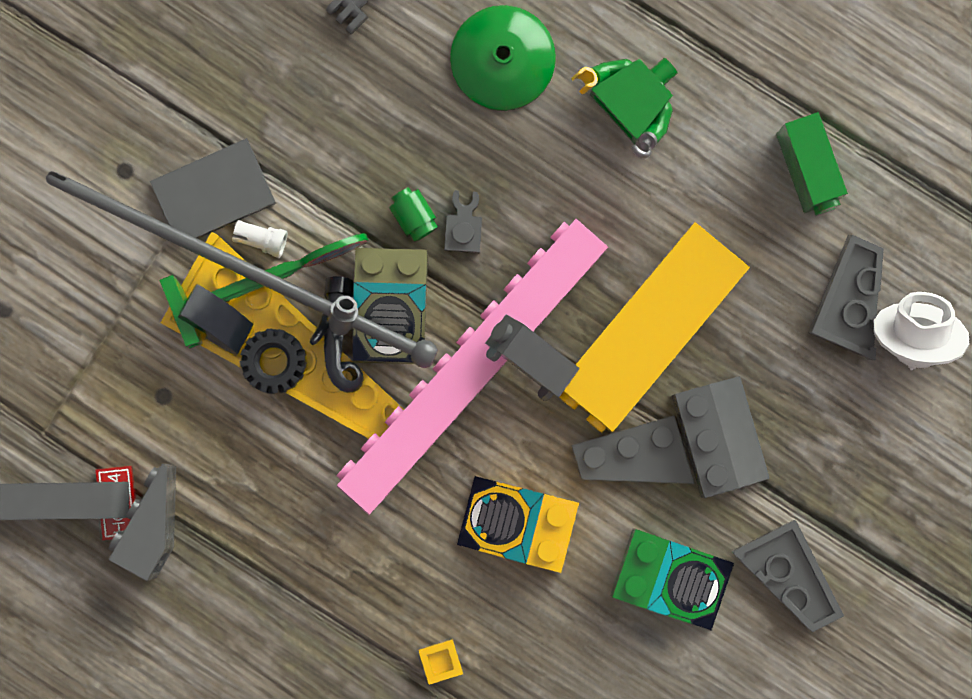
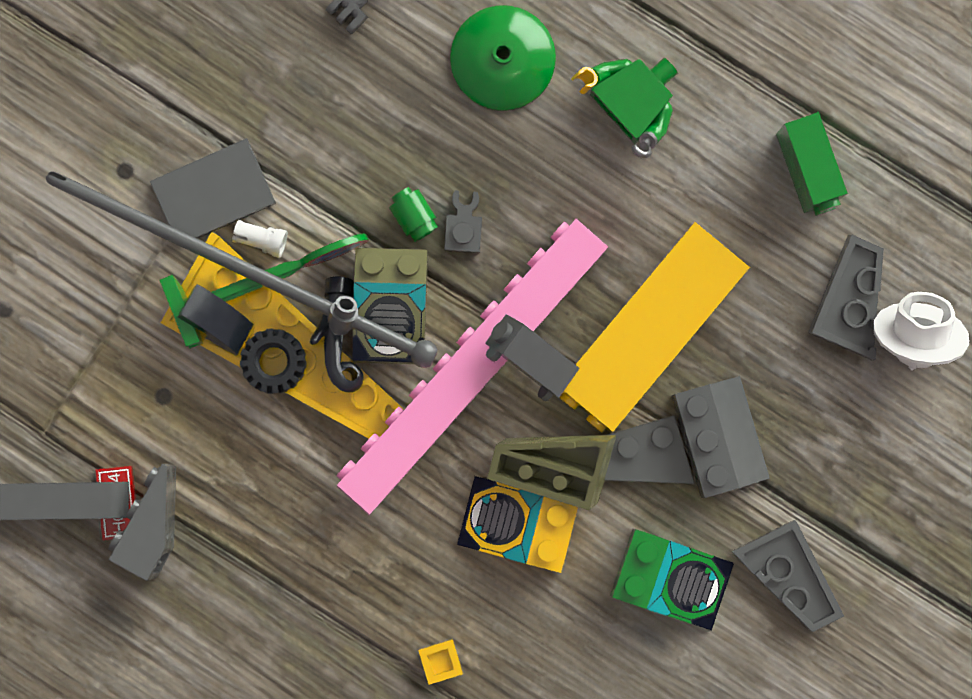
(555, 467): none -> olive wedge

